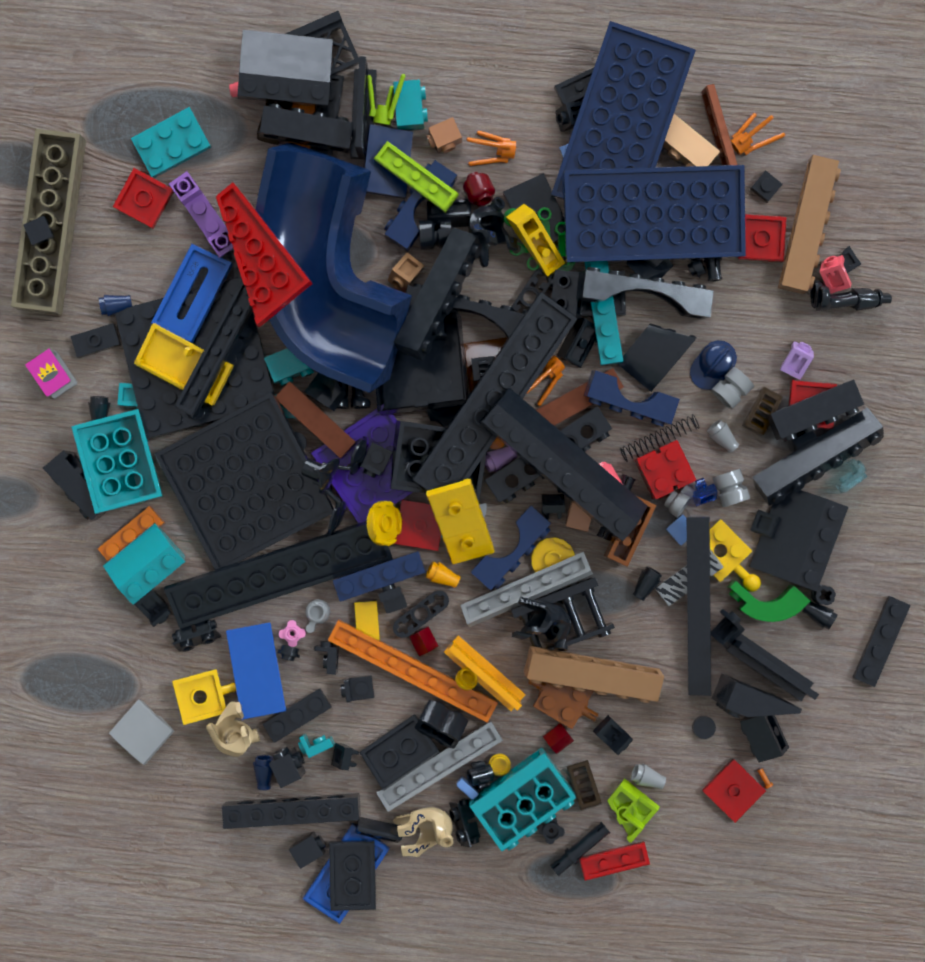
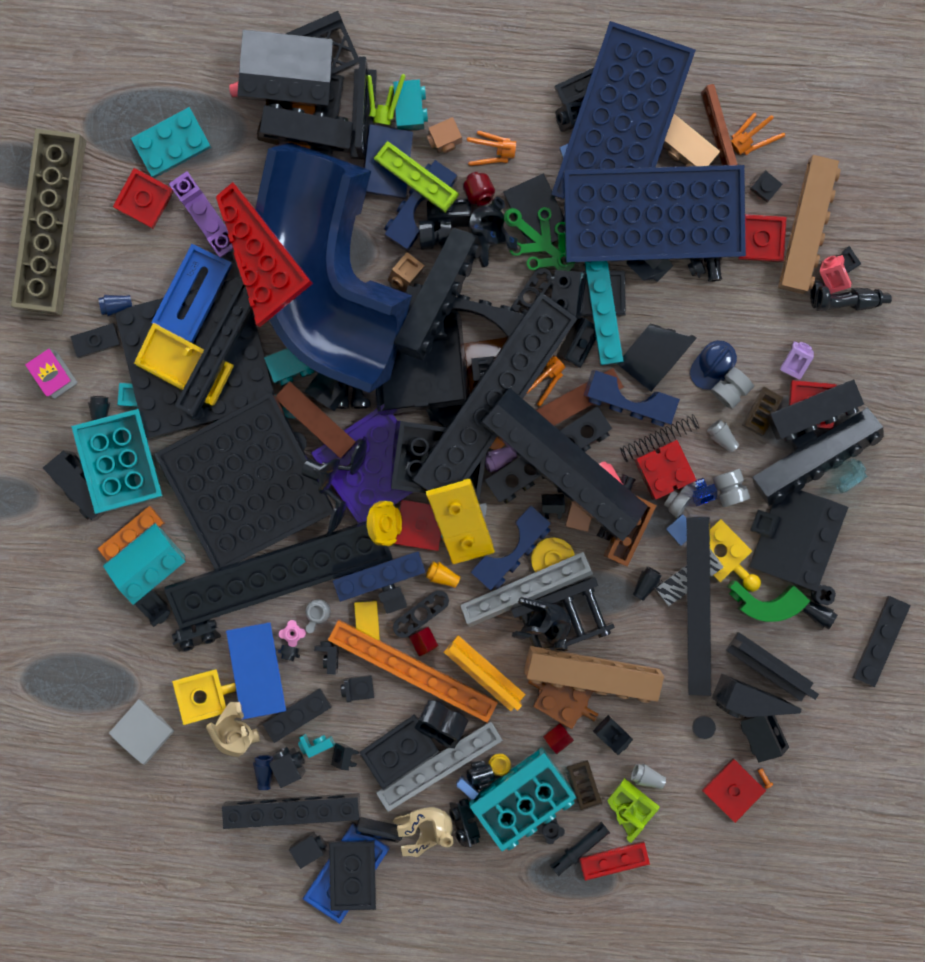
(38, 231): black tile -> none
(376, 460): black bracket -> none
(466, 679): yellow plate -> none
(535, 239): yellow slope -> none
(687, 301): arch -> none
(728, 629): black bracket -> none

